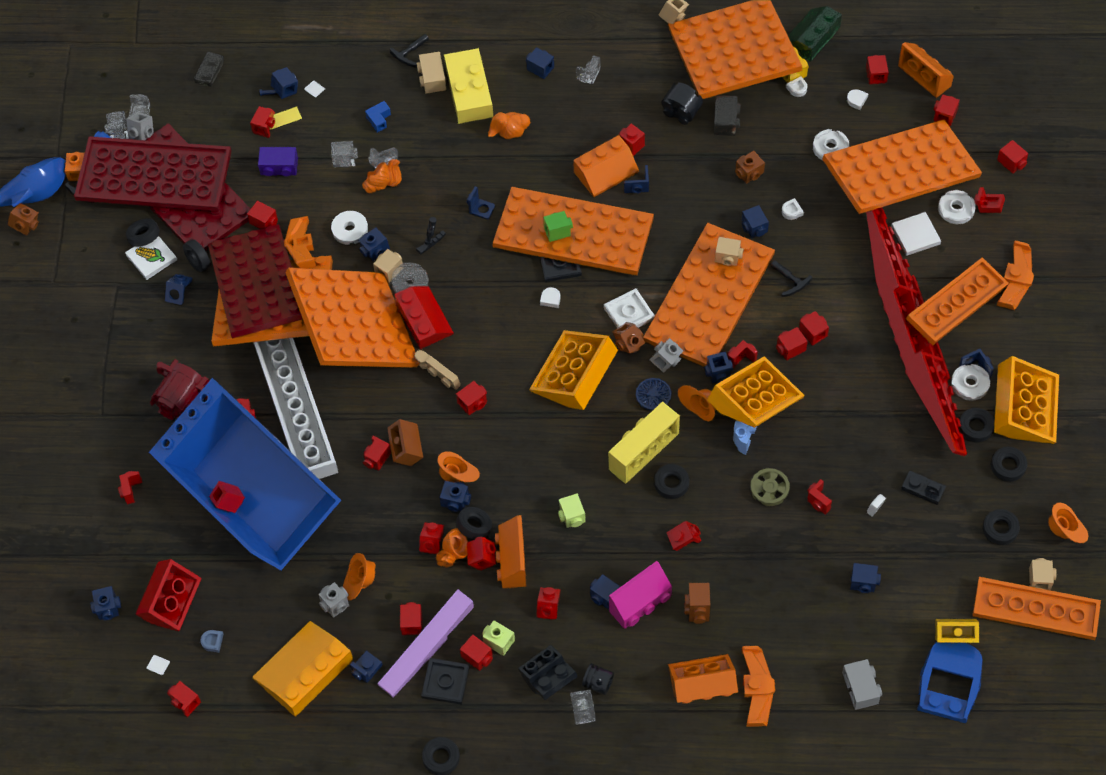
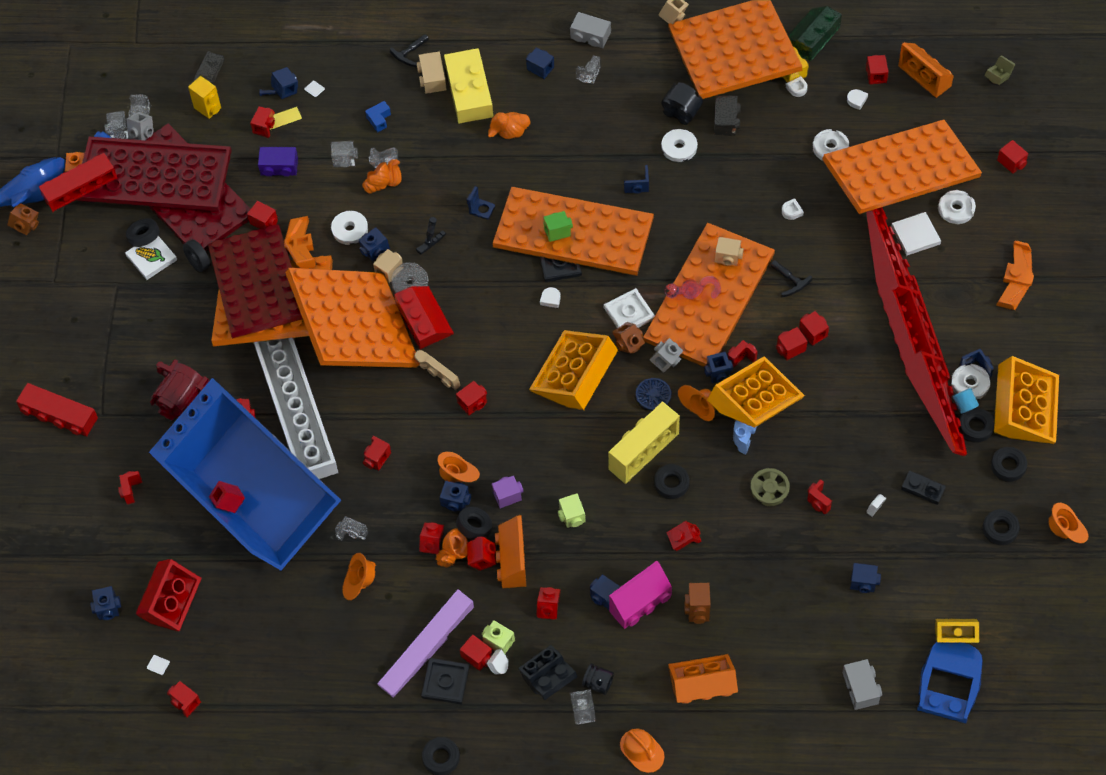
(57, 410): none -> red brick
(78, 182): none -> red brick
(178, 283): dark blue bracket -> none
(204, 97): none -> yellow brick
(212, 640): sand blue tile -> none
(303, 667): light orange slope -> none
(333, 599): light grey brick -> none
(352, 527): none -> clear bracket
(365, 667): dark blue bracket -> none
(405, 442): dark orange brick -> none
(411, 619): red brick -> none
(498, 662): none -> white tile
(507, 491): none -> medium lavender brick
(590, 29): none -> light grey piece
(605, 166): orange slope -> none
(633, 138): red brick -> none
(642, 750): none -> orange piece
(679, 136): none -> white tile
(691, 288): none -> clear pink piece
(749, 167): dark orange brick -> none
(754, 222): dark blue brick -> none
(758, 686): orange plate -> none
(946, 109): red brick -> none
(957, 301): orange plate -> none
(965, 400): none -> medium azure piece
(989, 202): red bracket -> none
(1000, 71): none -> olive bracket
(1037, 608): orange plate -> none
(1042, 574): tan brick -> none

